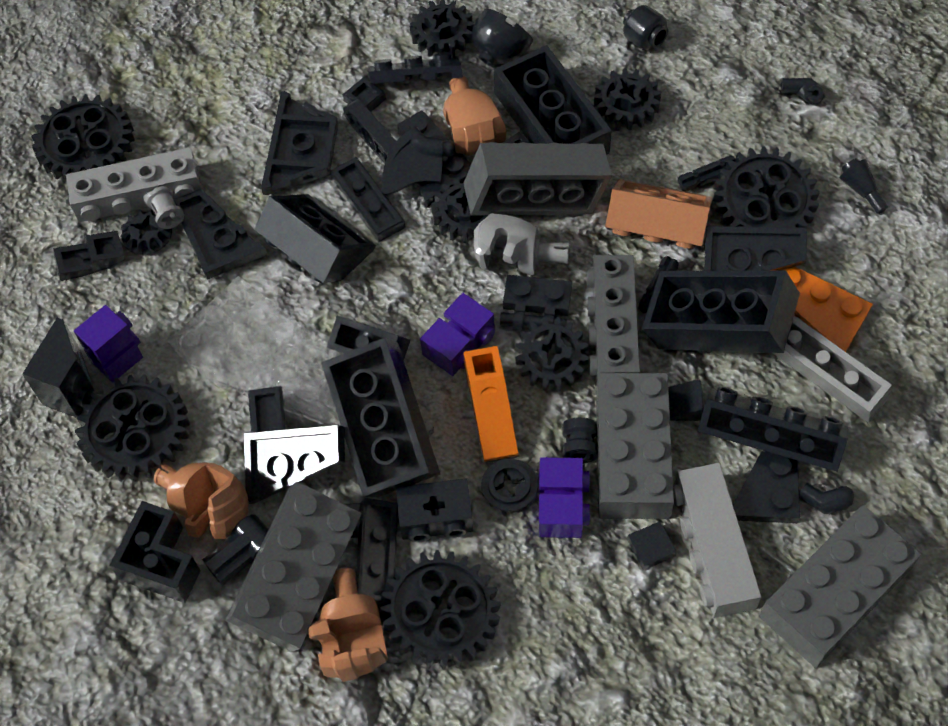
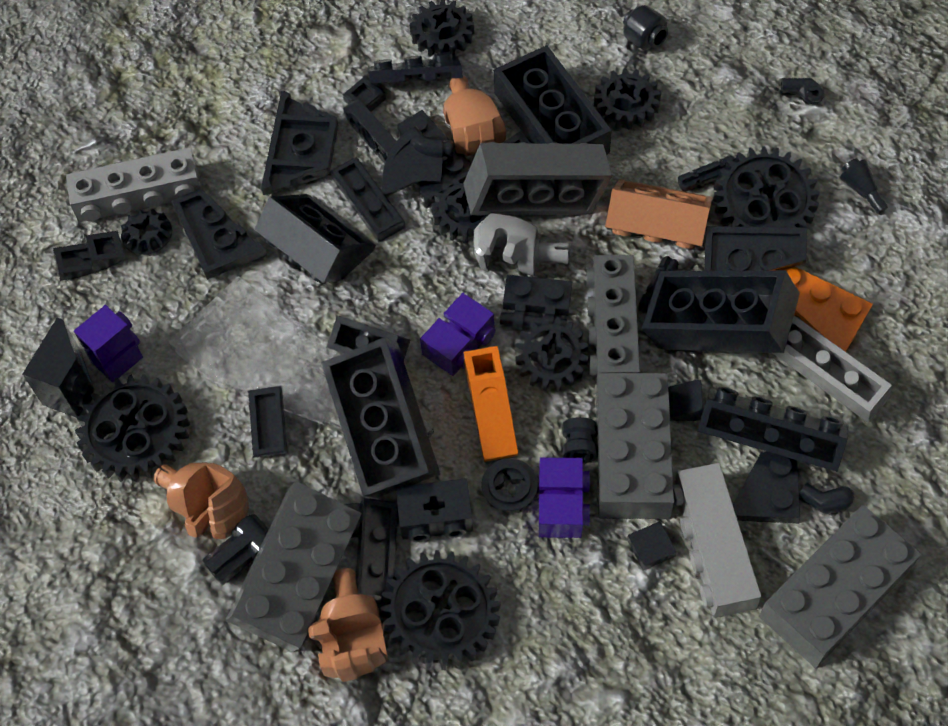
(60, 142): black gear -> none
(149, 557): black brick -> none
(166, 211): light grey bush -> none
(285, 456): wing -> none
(498, 39): black cylinder -> none

